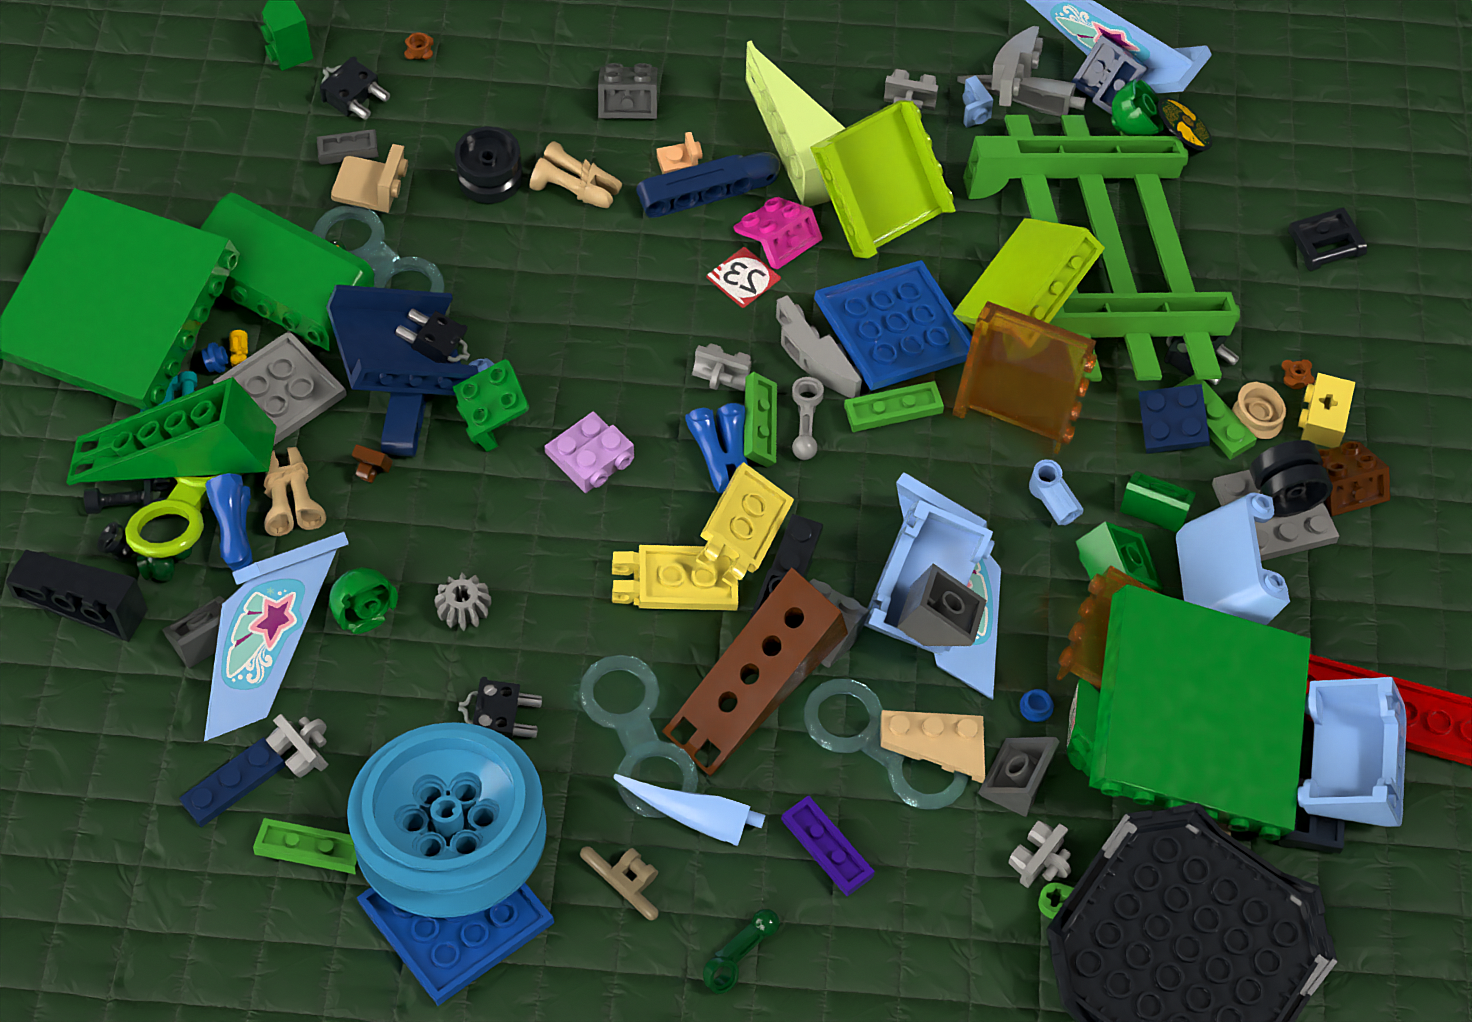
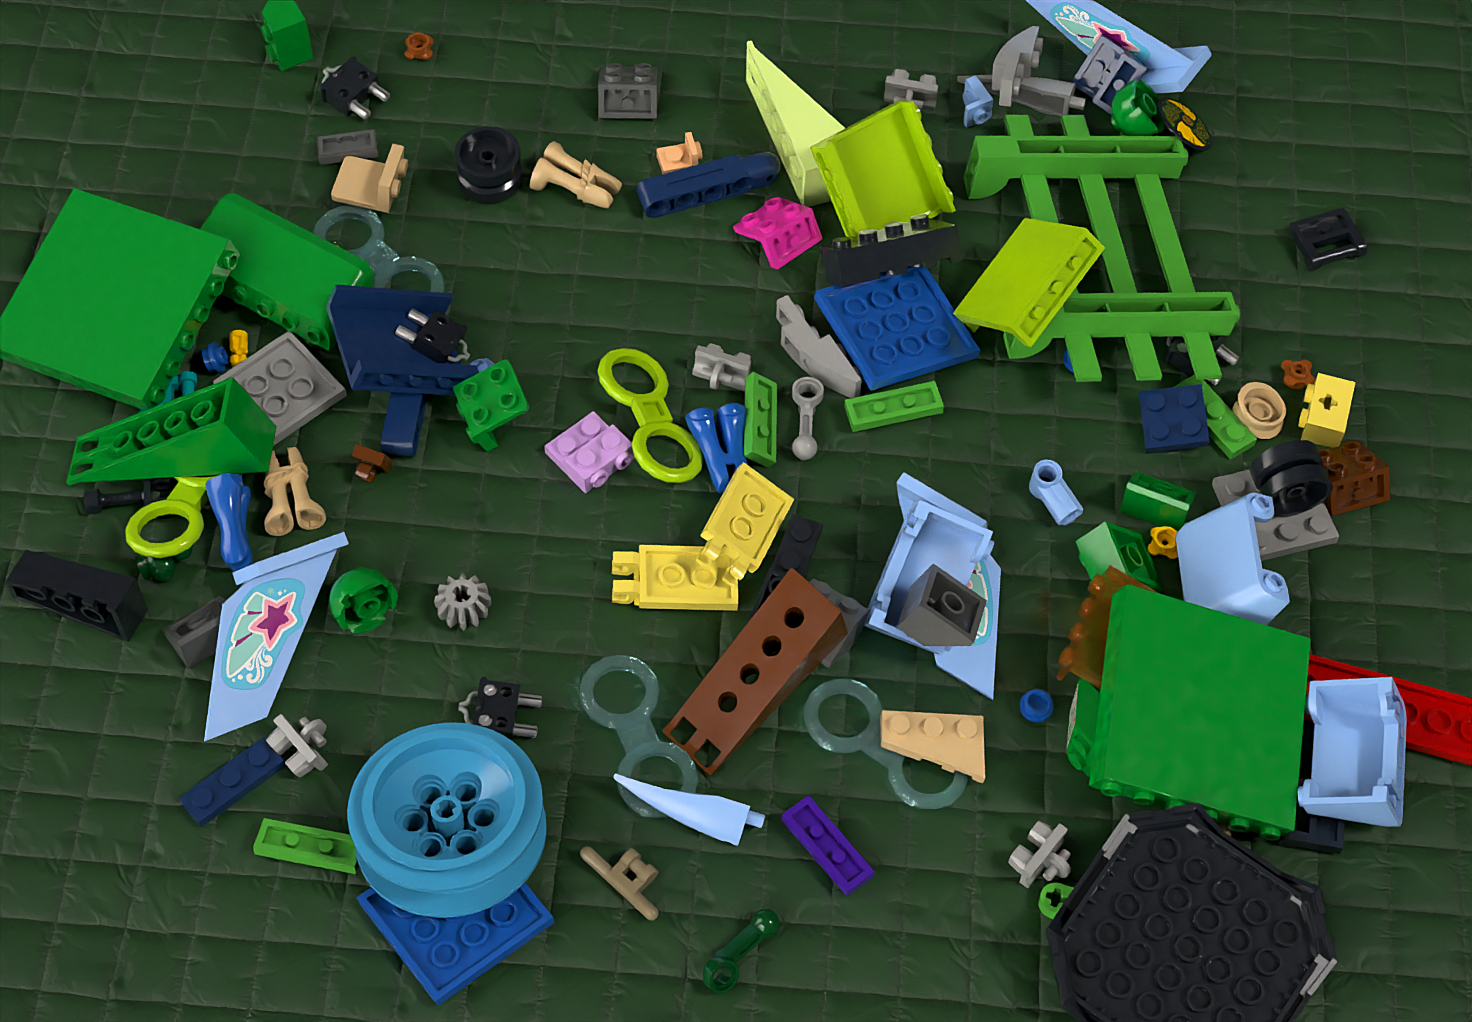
(113, 541): black wheel -> none
(651, 415): none -> lime bar
(743, 277): clear sticker -> none
(890, 250): none -> black wedge
(1019, 772): dark grey slope -> none
(1026, 373): clear orange panel -> none
(1160, 535): none -> yellow plate

